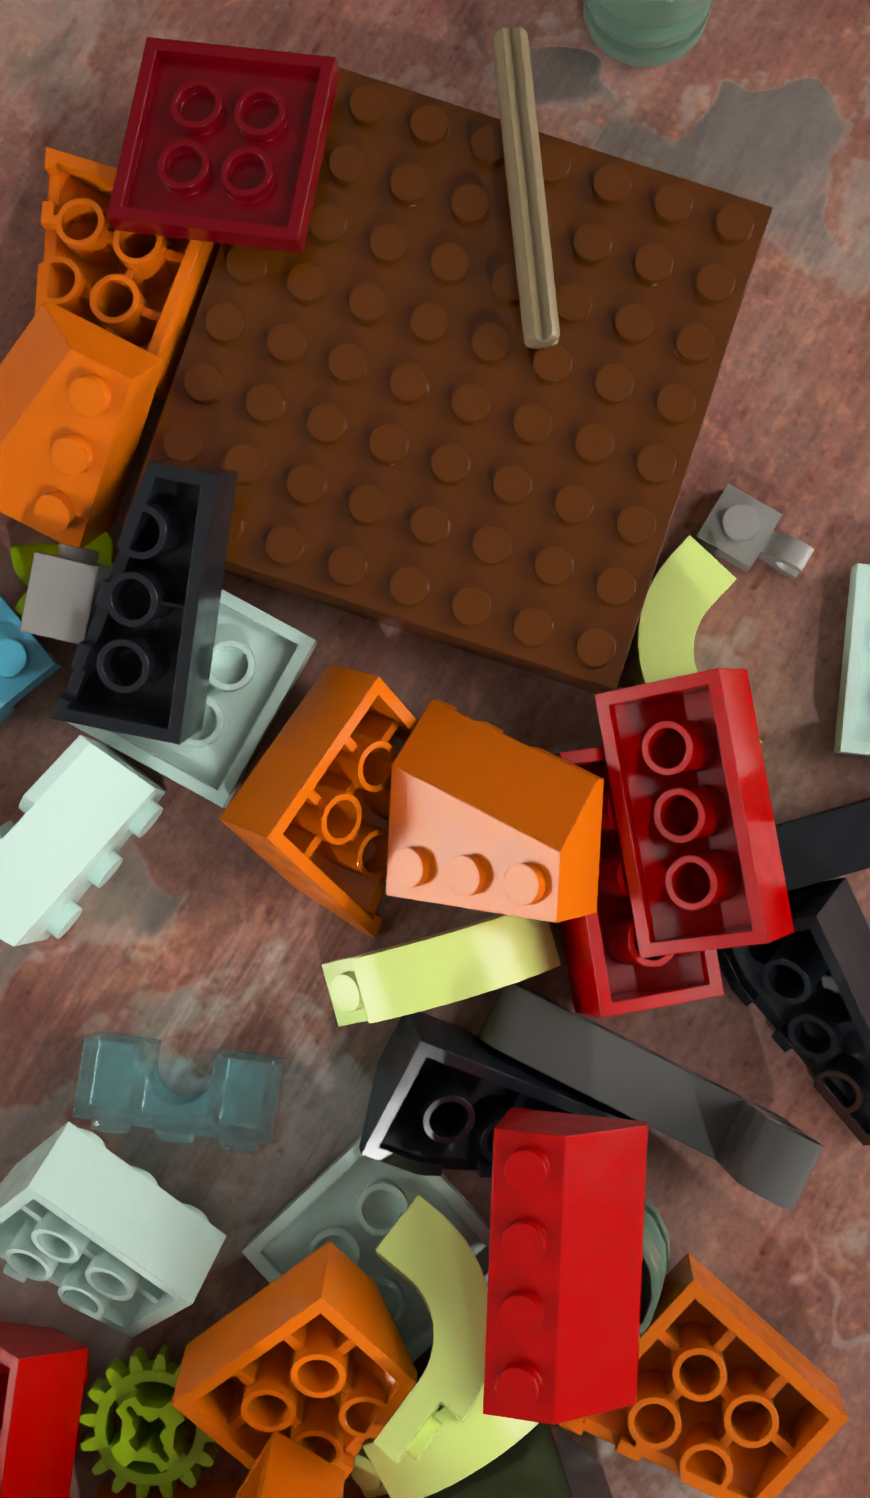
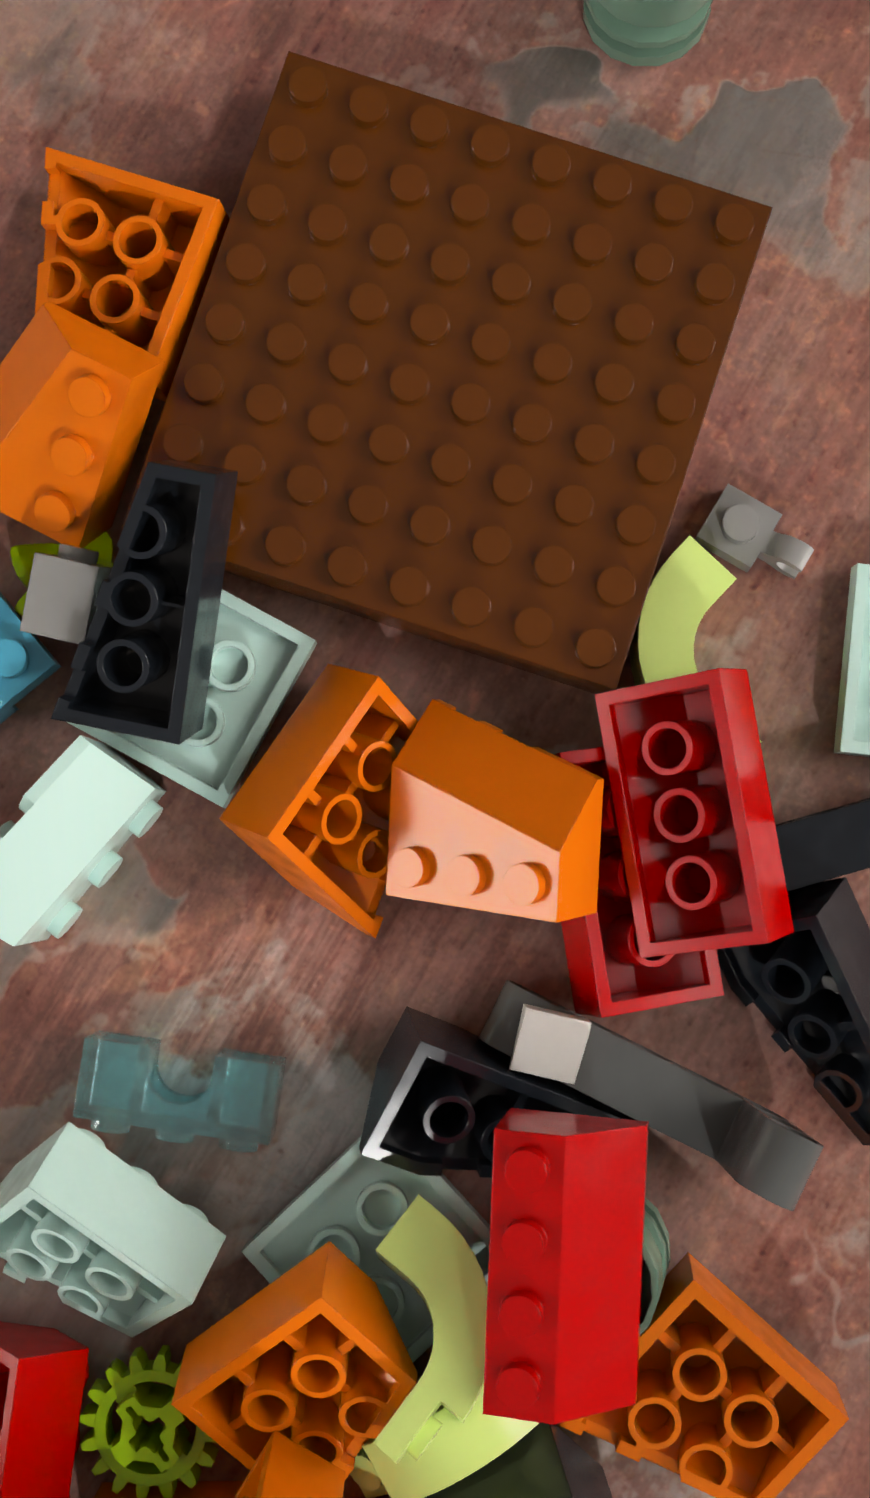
(224, 144): dark red plate -> none
(439, 968): yellowish green arch -> none
(526, 188): dark tan axle -> none
(550, 1043): none -> white slope

